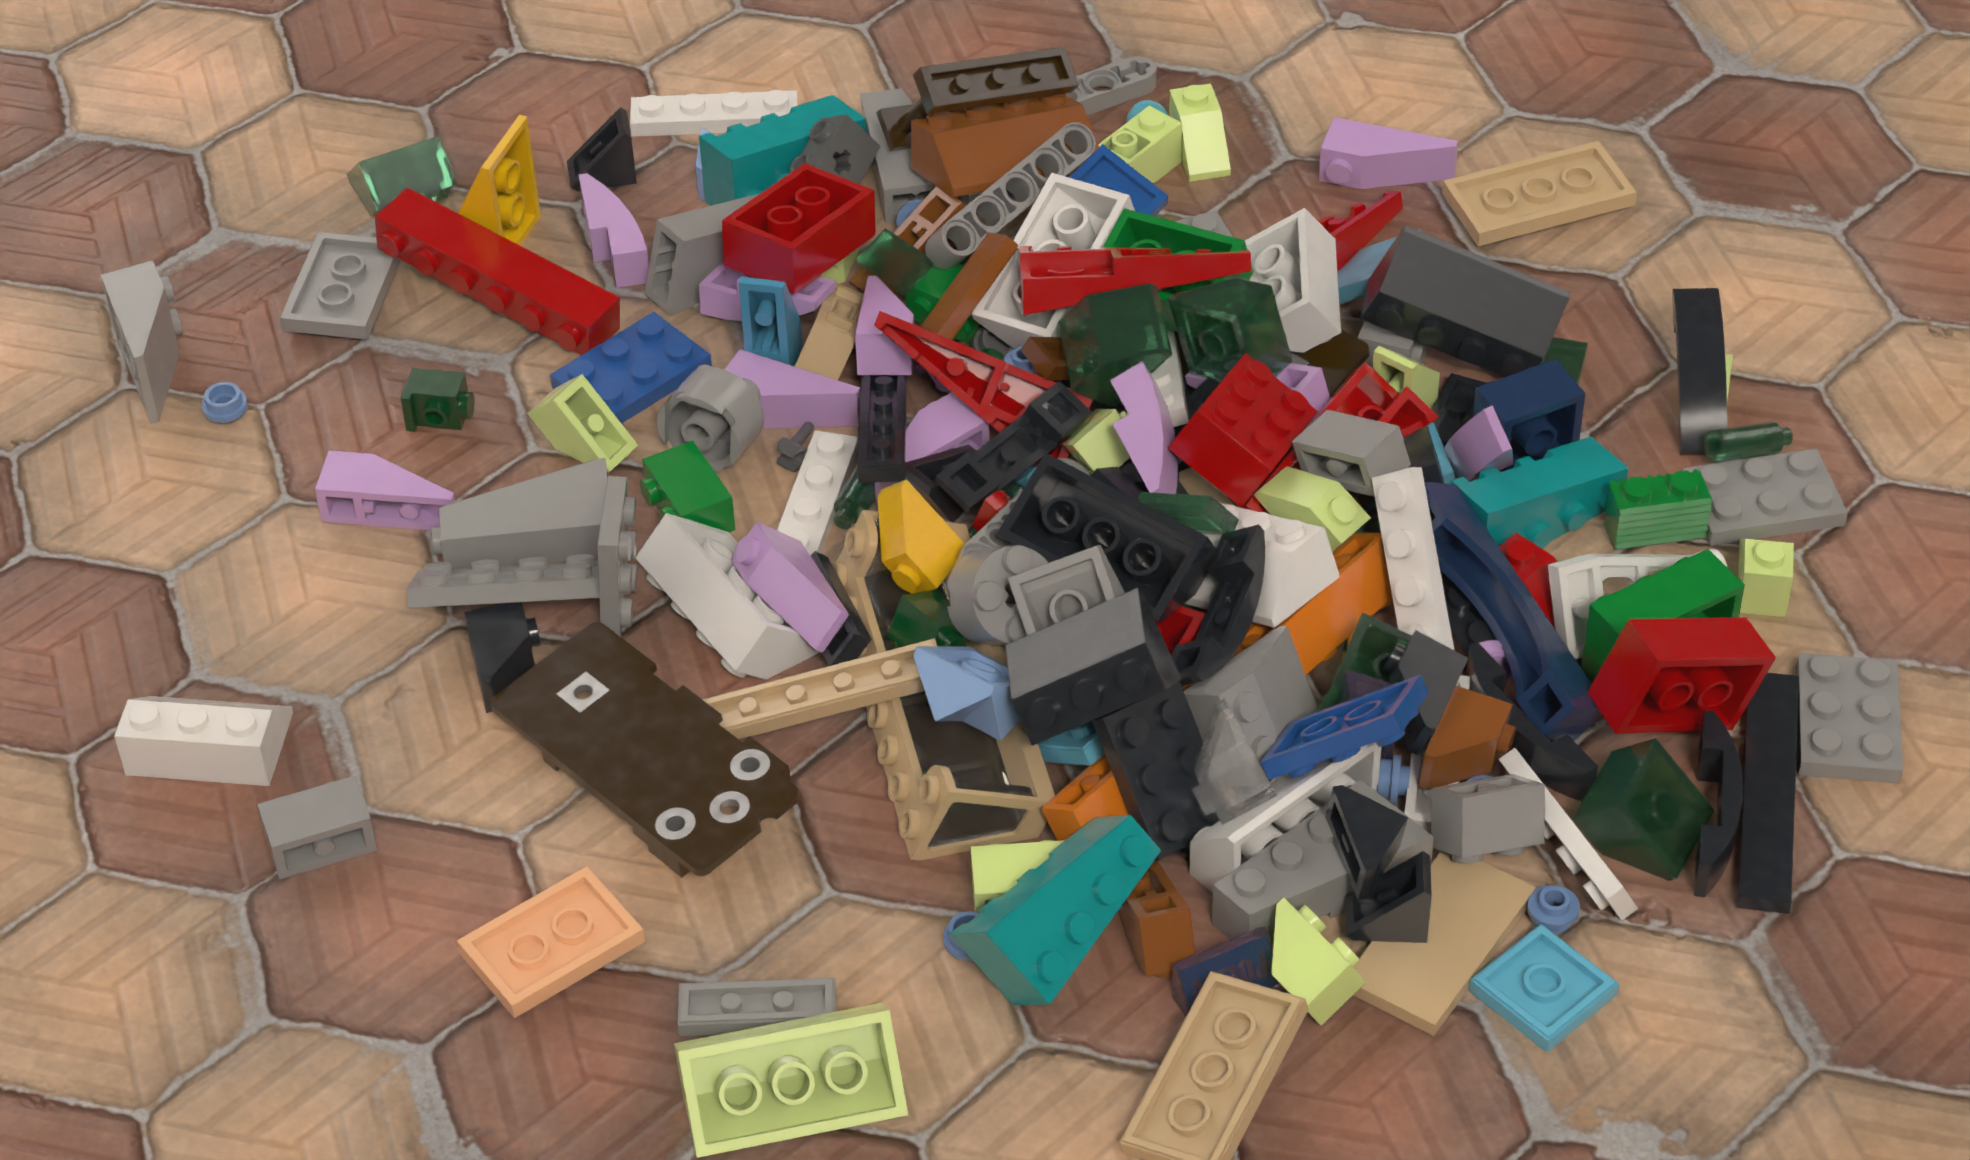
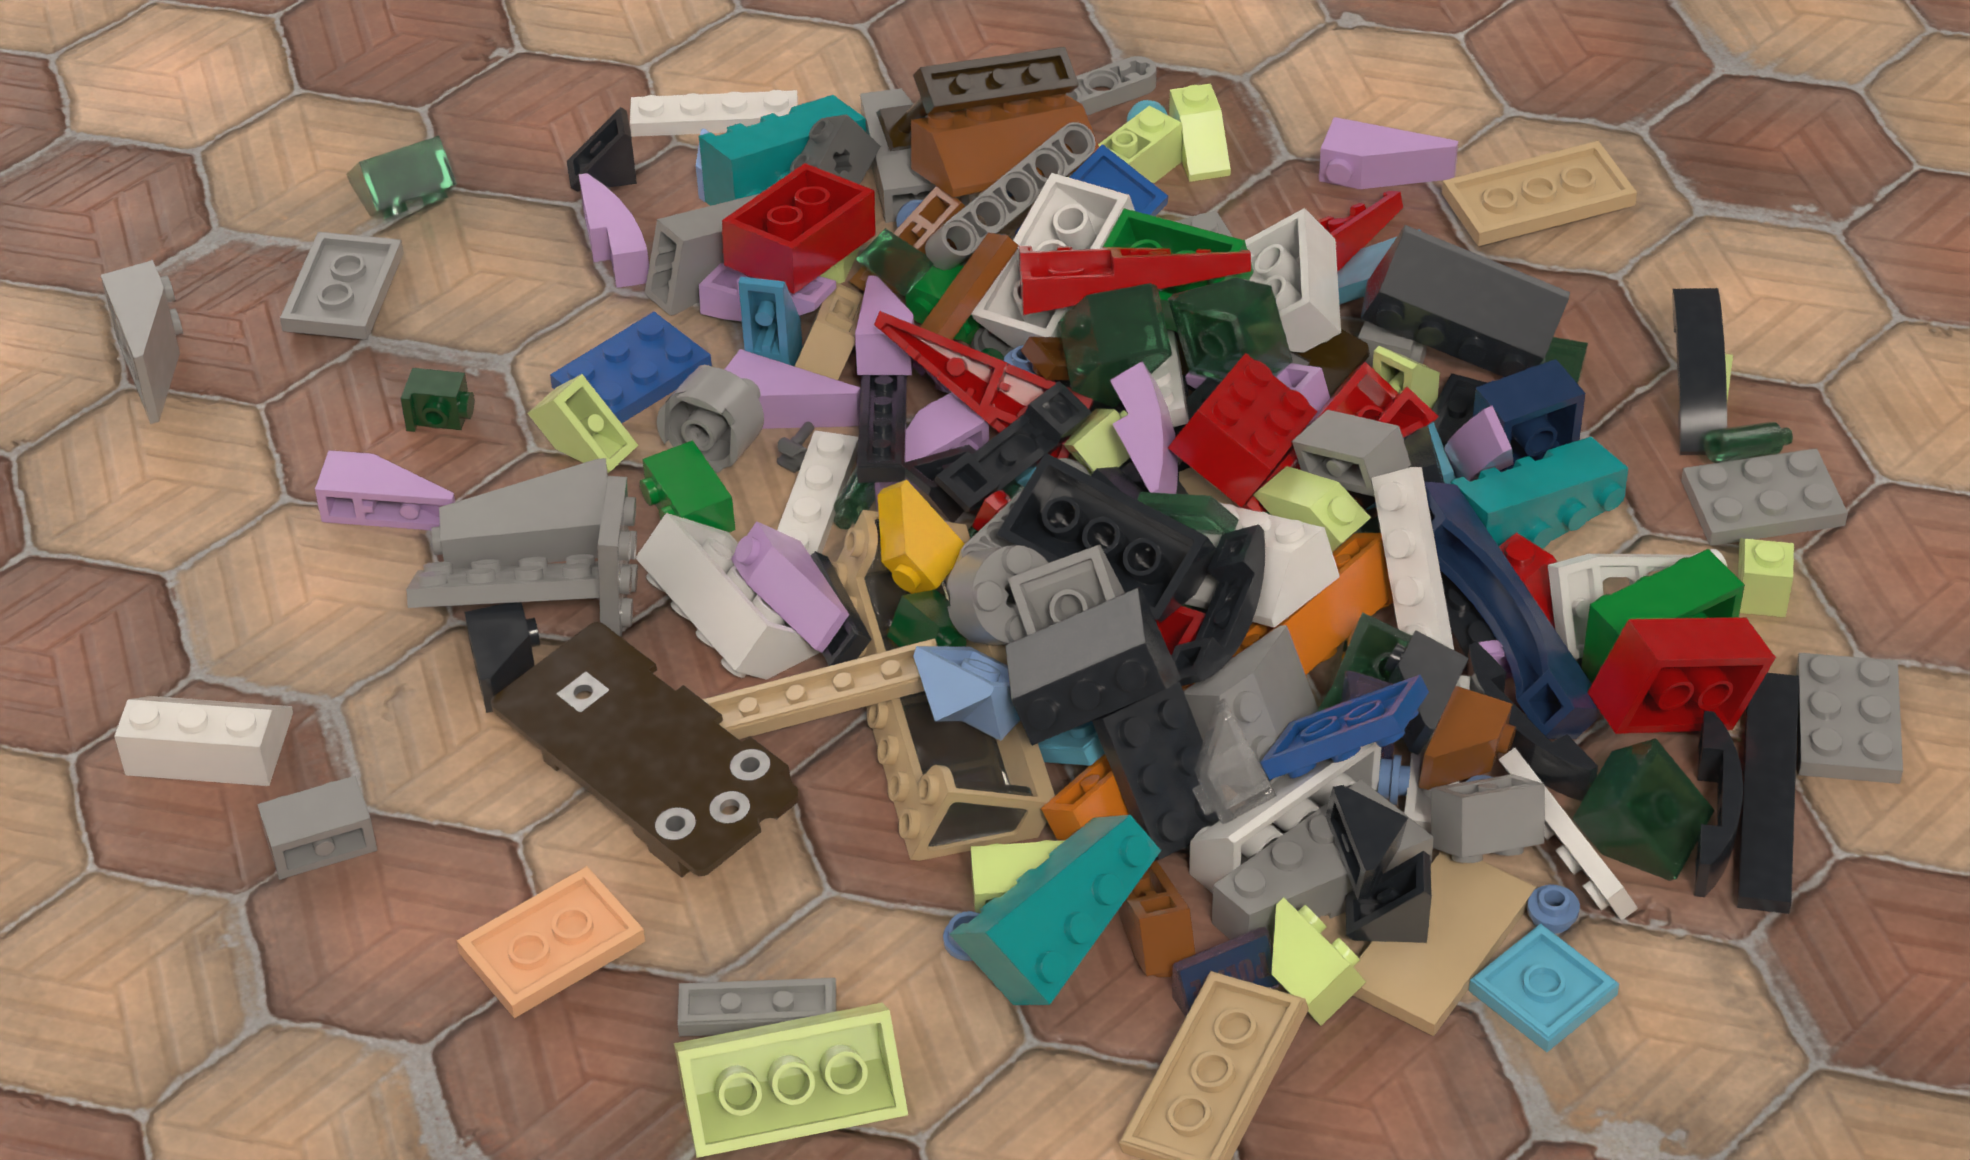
(224, 402): medium blue plate -> none
(497, 272): red brick -> none
(506, 187): yellow slope -> none
(1657, 509): green brick -> none

